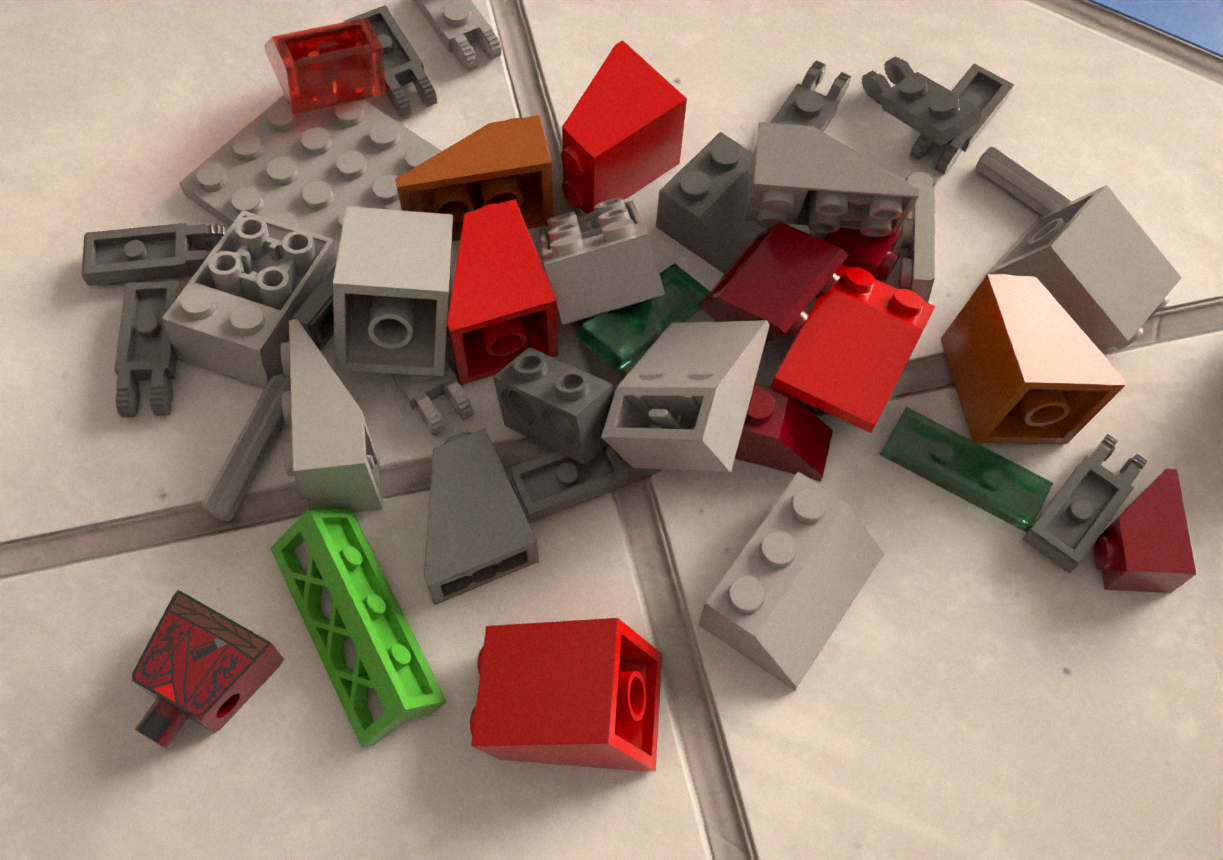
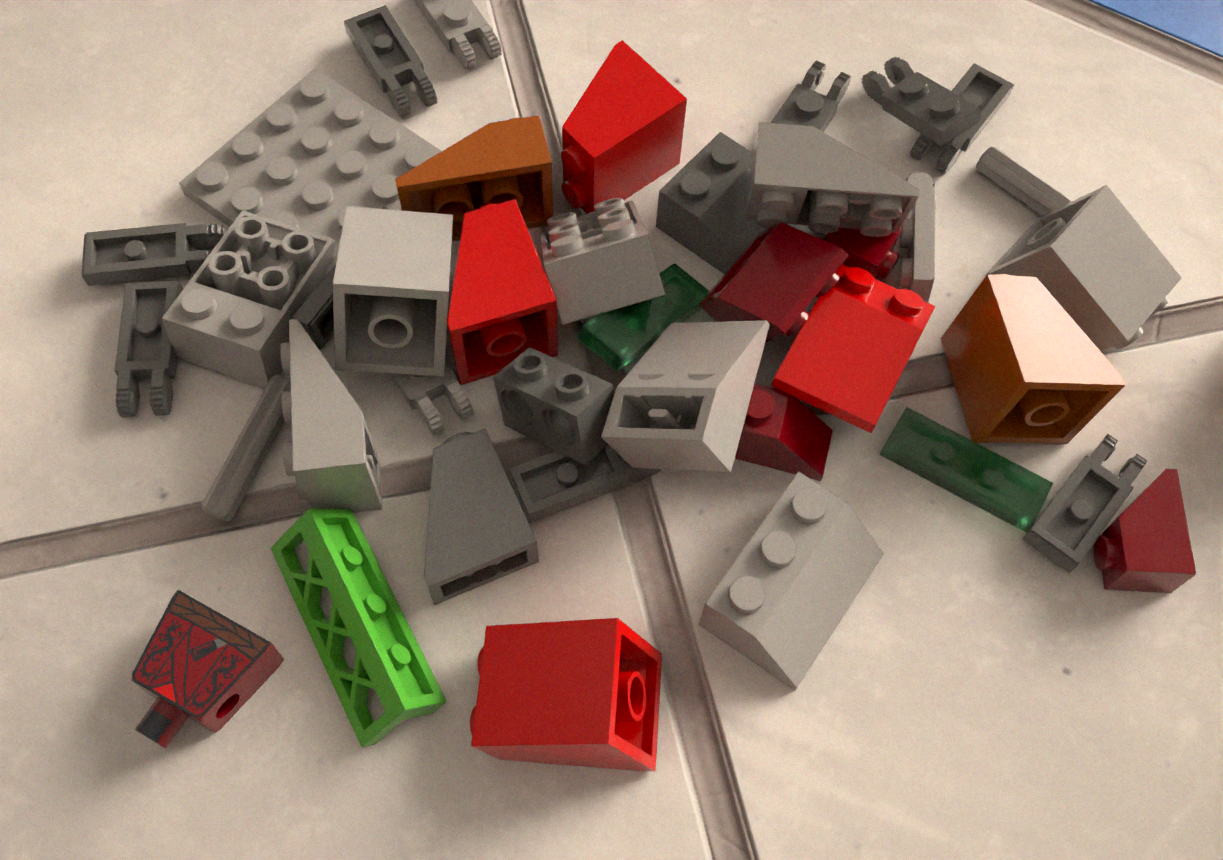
(328, 65): clear red slope -> none

